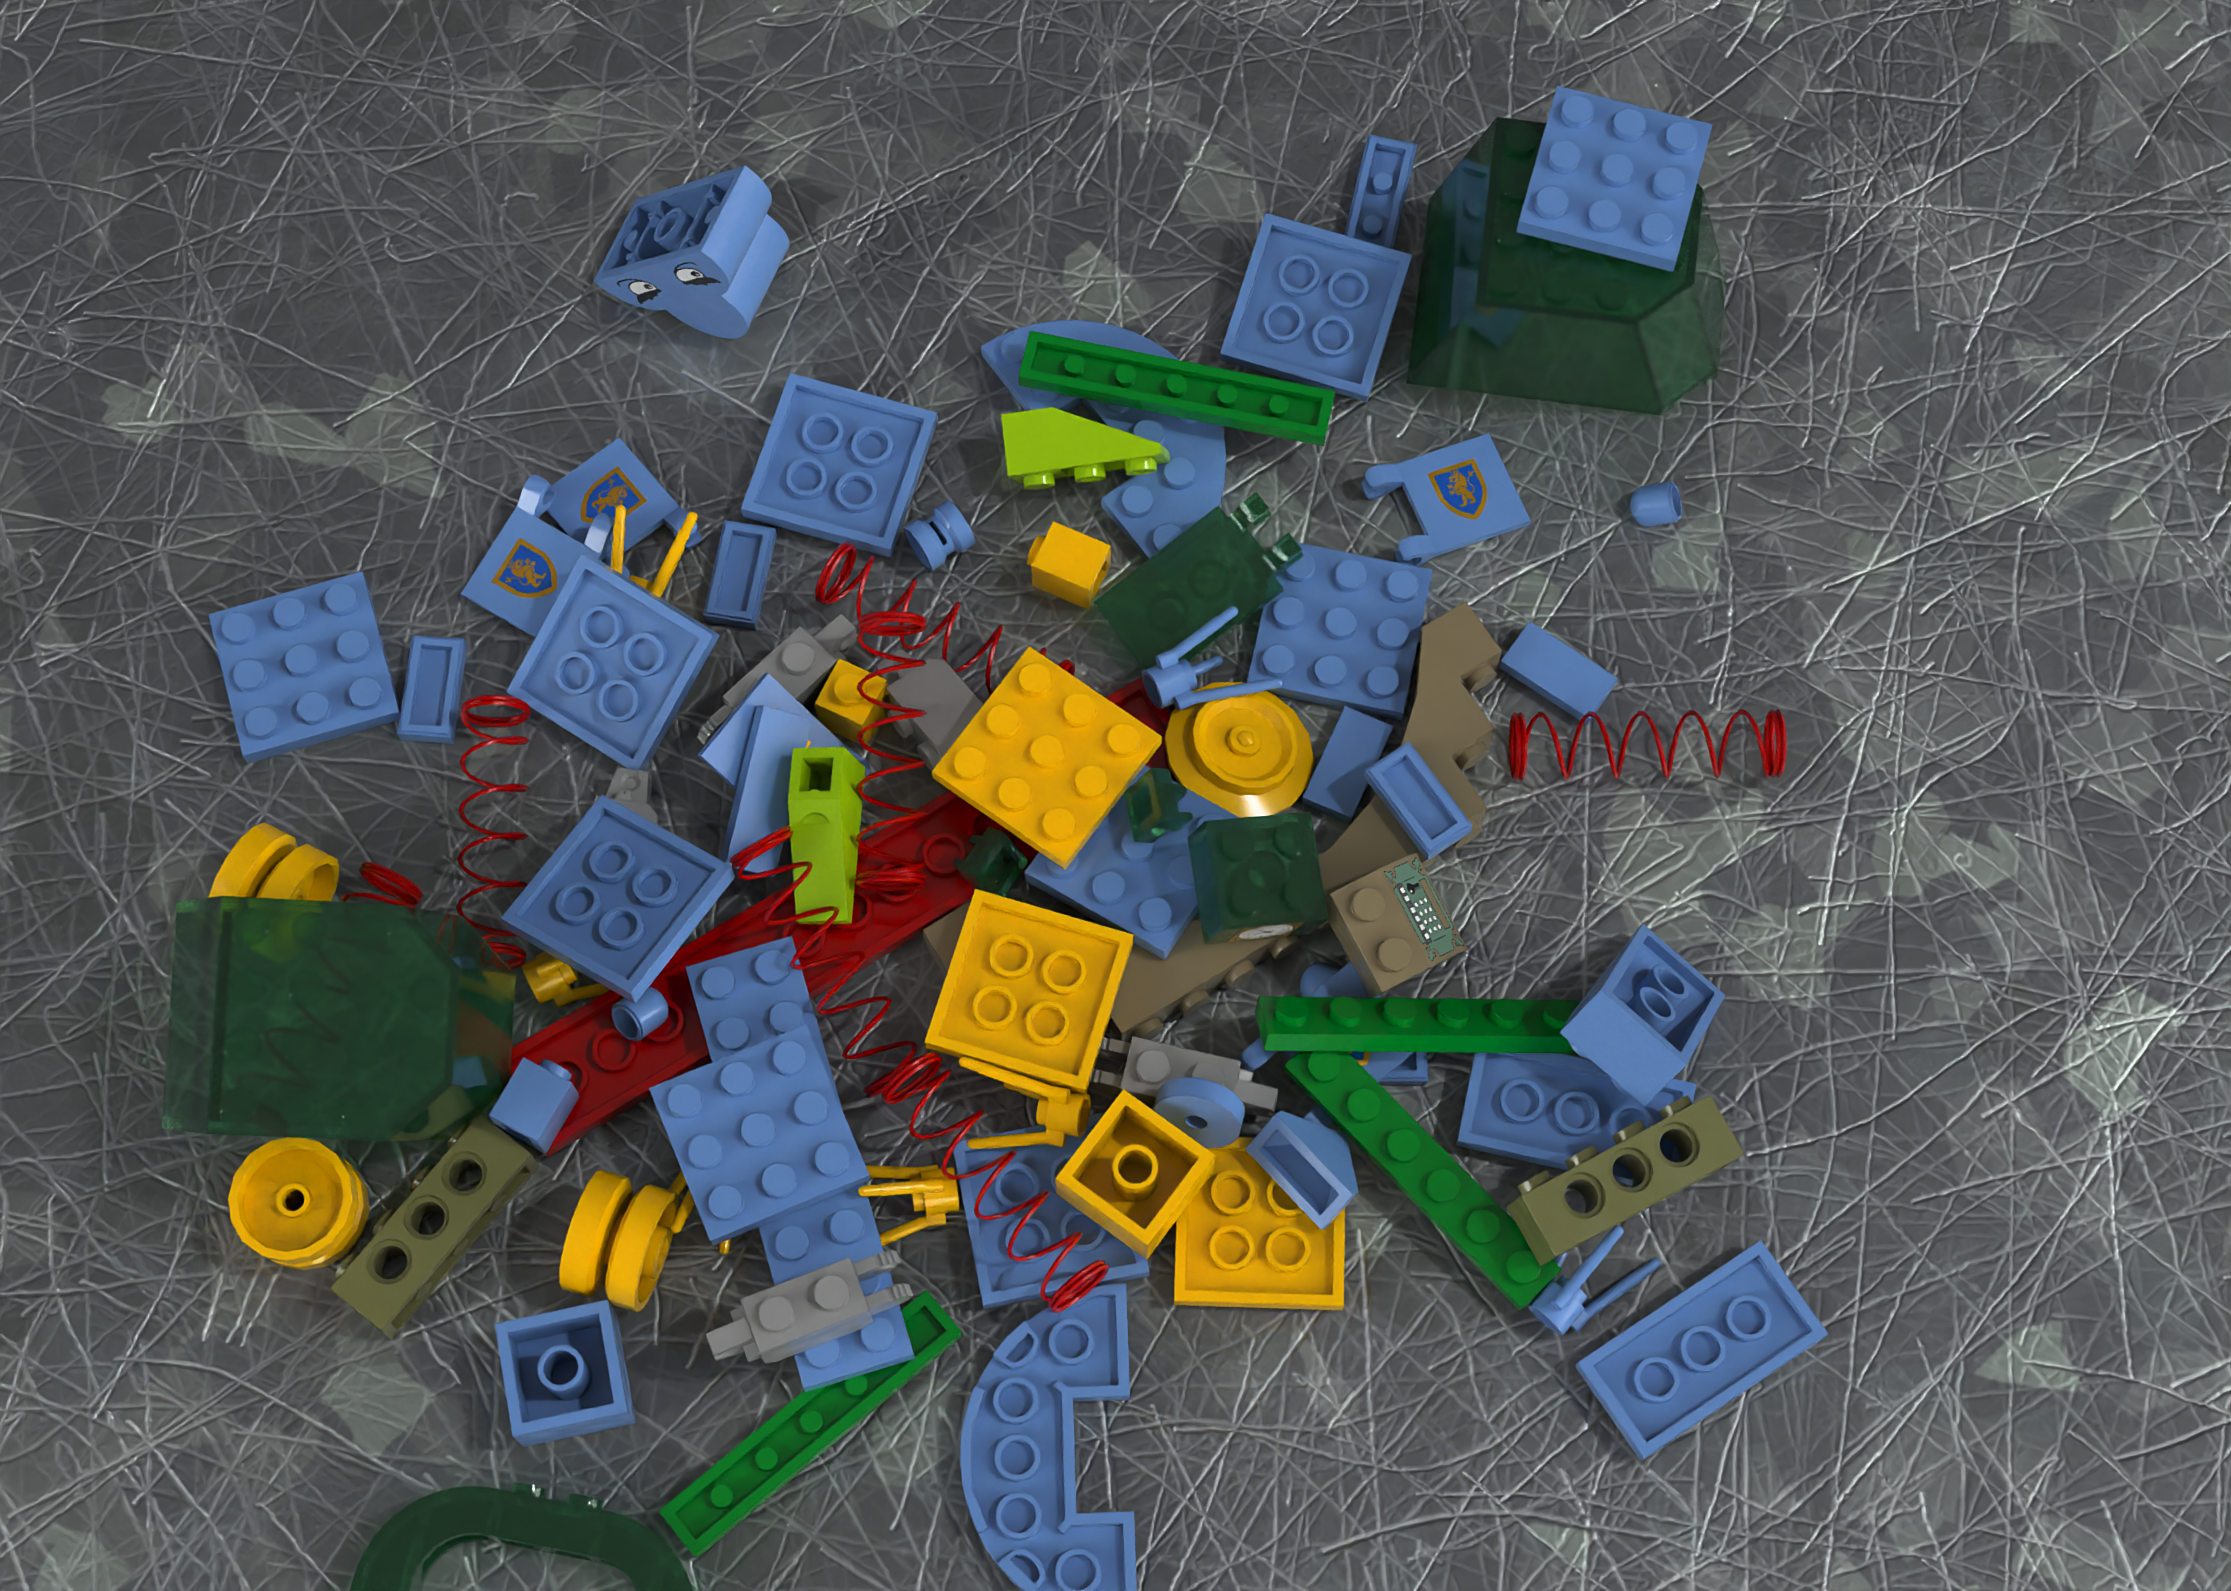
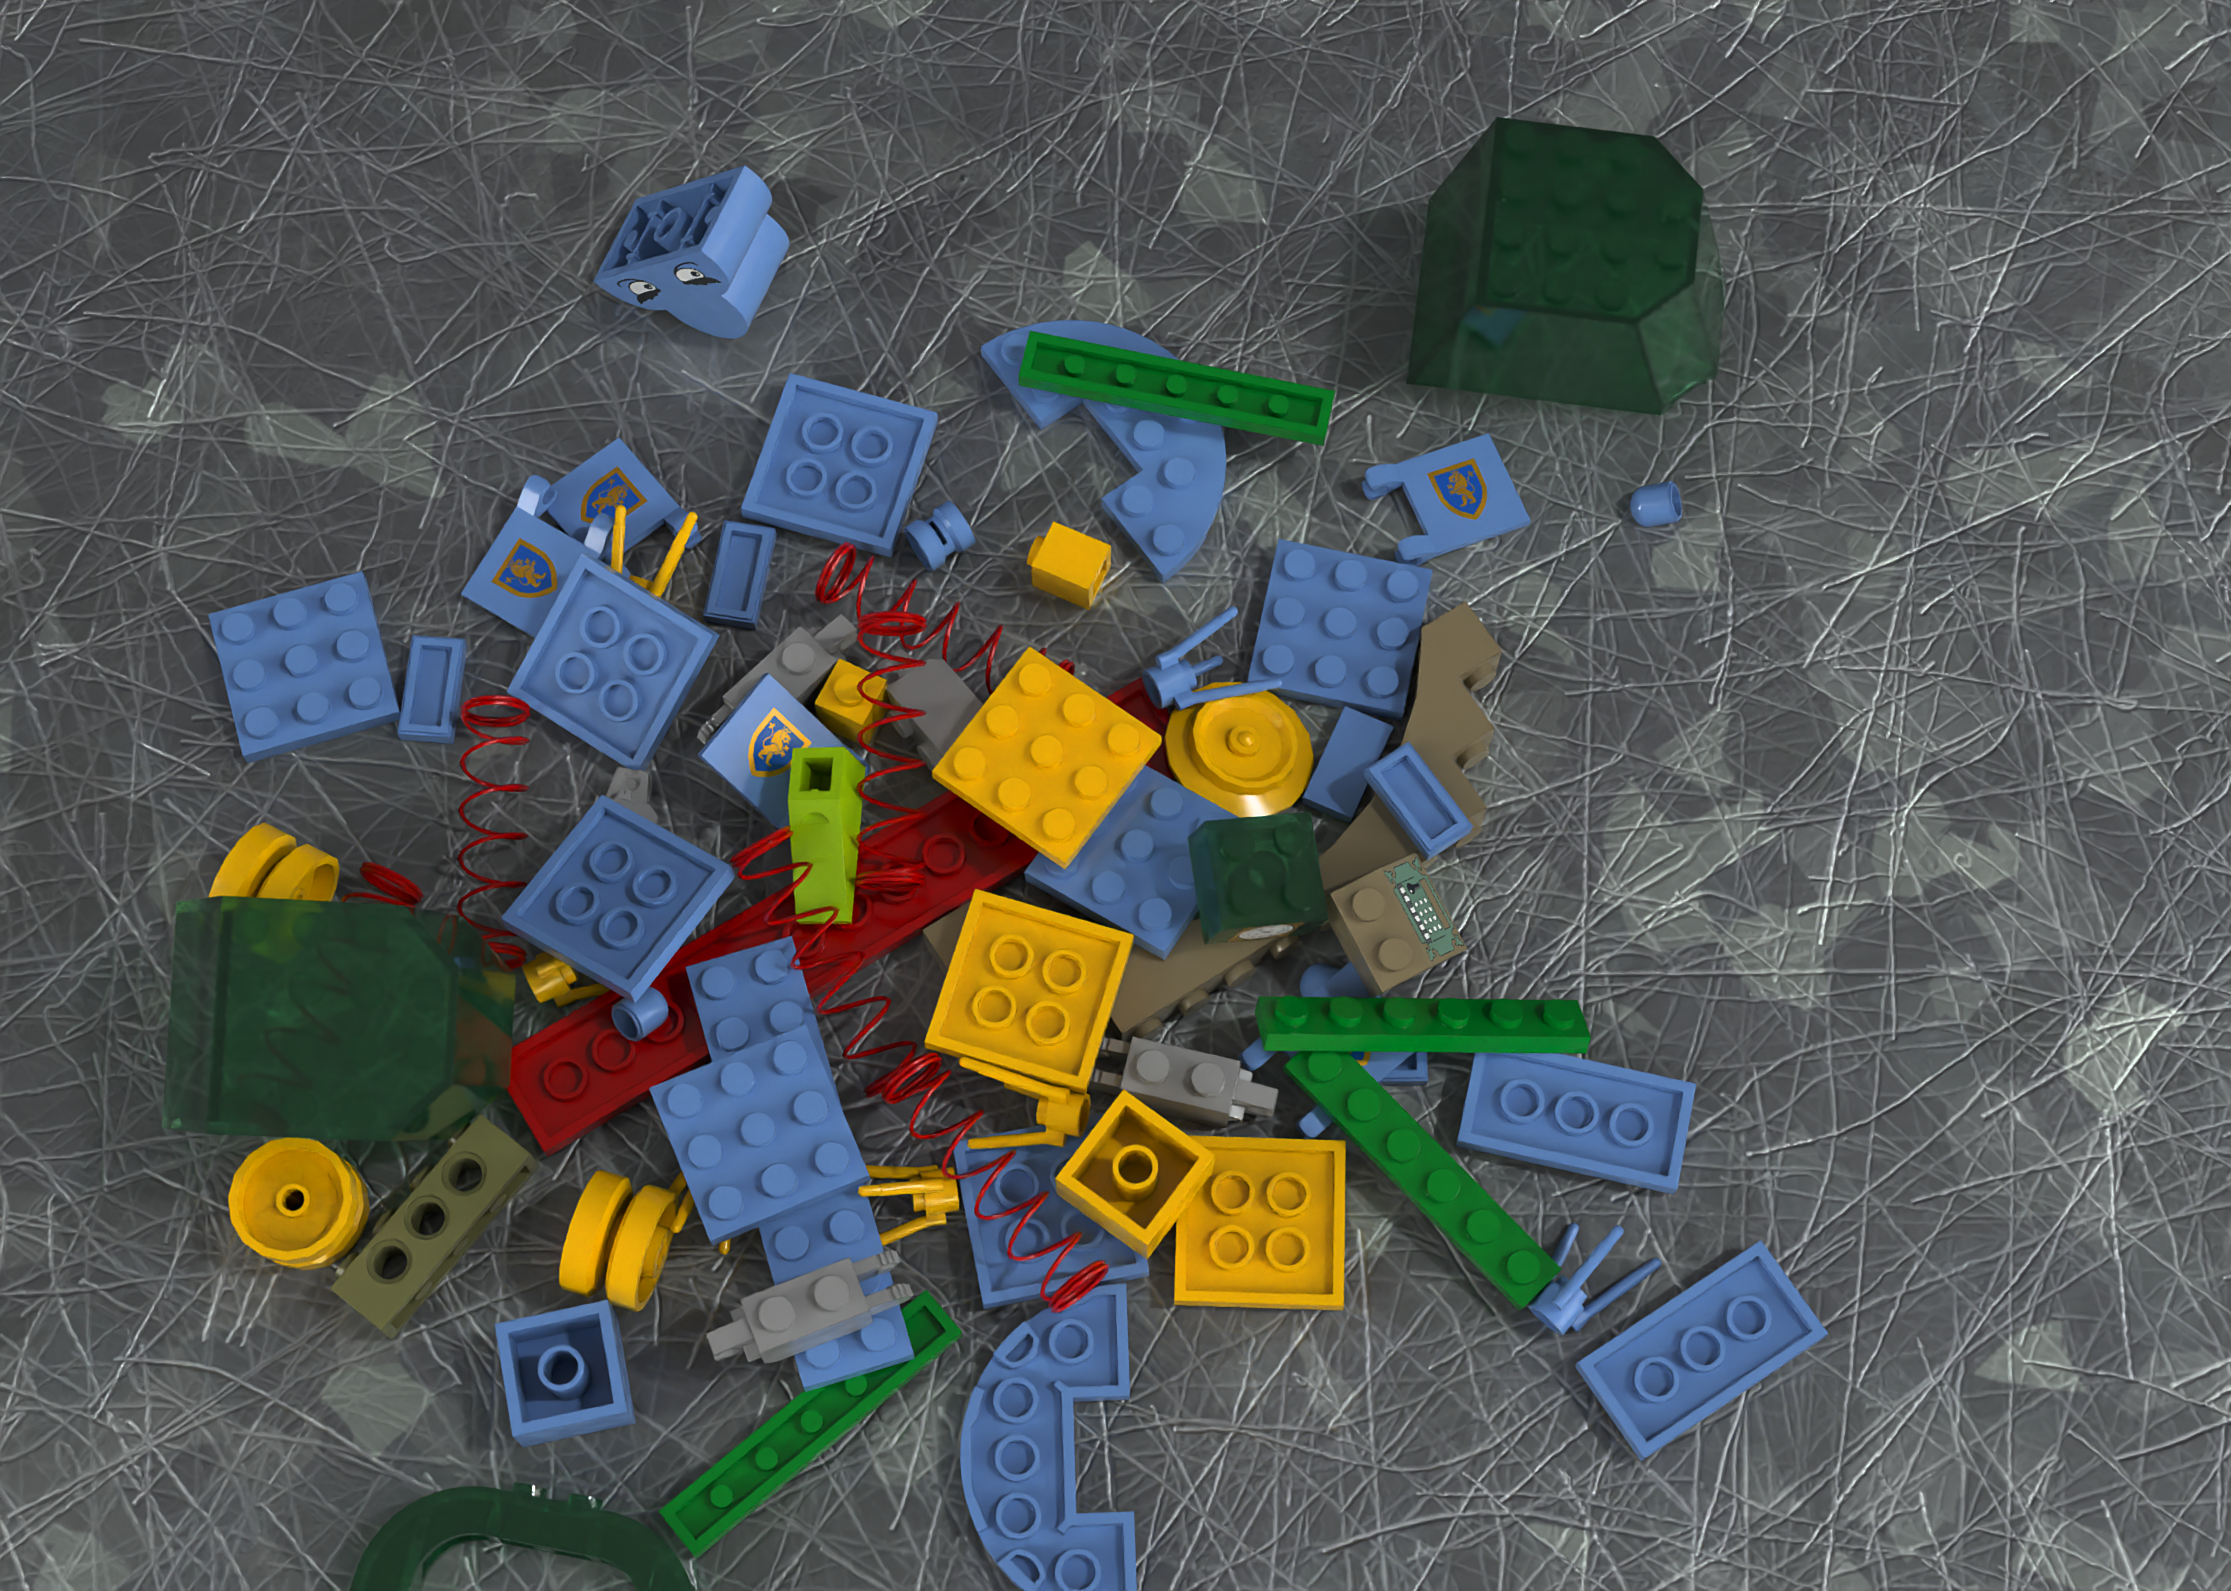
(535, 1103): medium blue brick -> none
(763, 785): medium blue tile -> none
(992, 862): clear green tile -> none
(1059, 445): lime slope -> none
(1154, 806): clear green tile -> none
(1196, 580): clear green tile -> none
(1201, 1110): medium blue piece -> none
(1308, 1164): medium blue slope -> none
(1316, 307): medium blue plate -> none
(1381, 190): medium blue tile -> none
(1557, 672): medium blue tile -> none
(1614, 178): medium blue plate -> none
(1643, 1016): medium blue slope -> none
(1703, 1148): olive brick -> none
(1772, 764): red piece -> none

